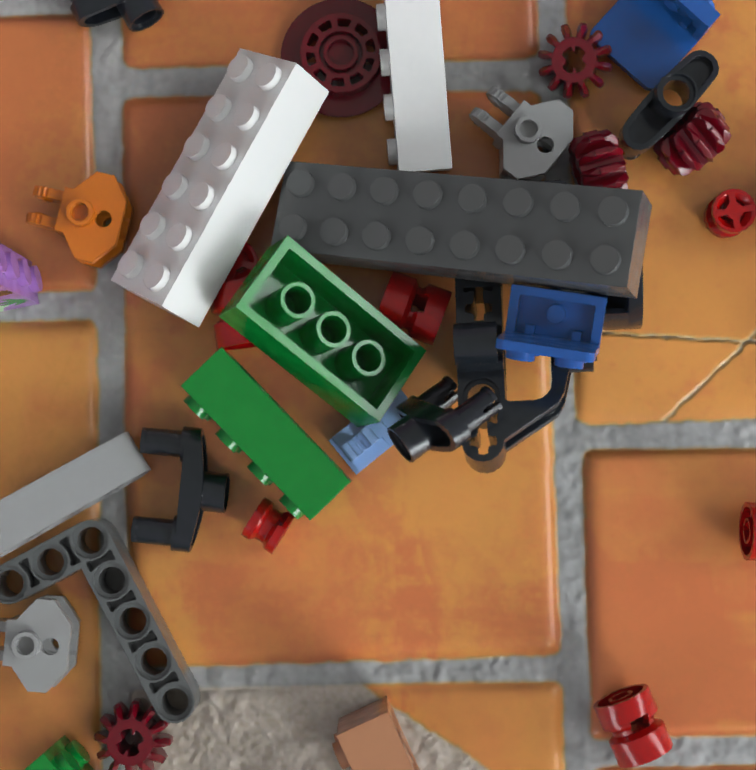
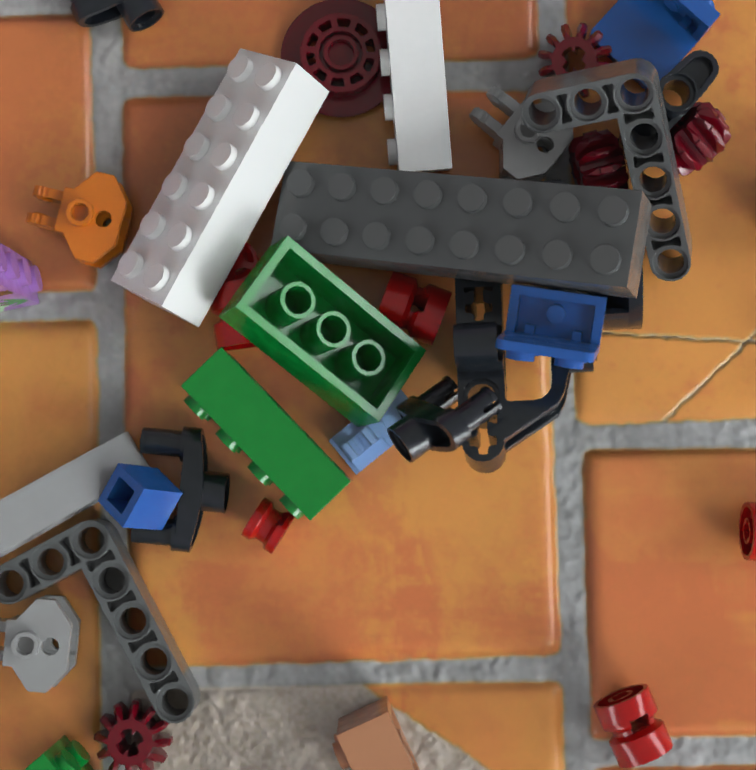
(139, 497): none -> blue brick
(640, 150): none -> dark grey beam
(739, 209): red wheel -> none

